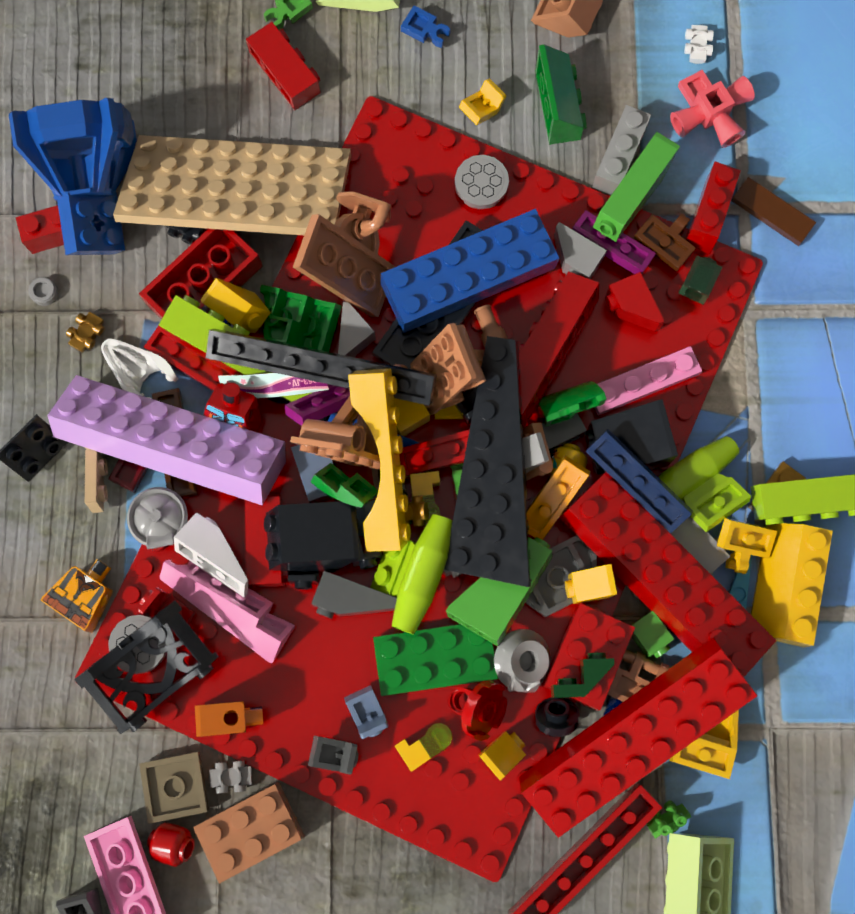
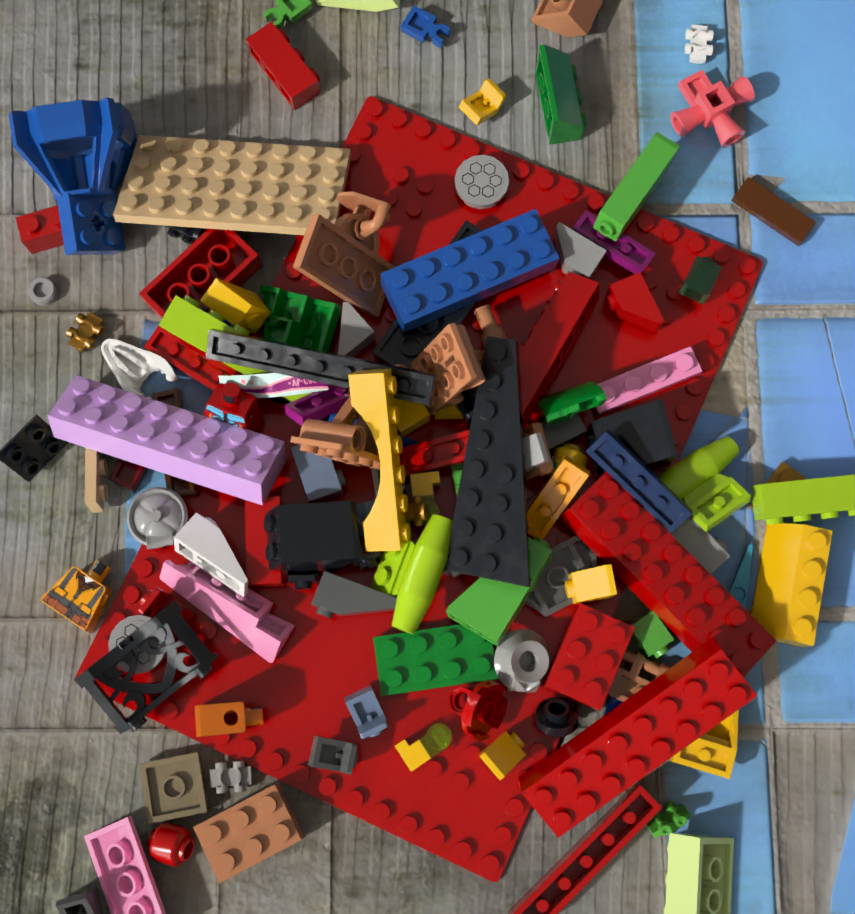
(352, 490): green slope -> none
(591, 673): dark green slope -> none
(621, 150): light grey brick -> none
(666, 240): reddish brown plate -> none
(712, 207): red brick -> none
(745, 541): yellow plate -> none

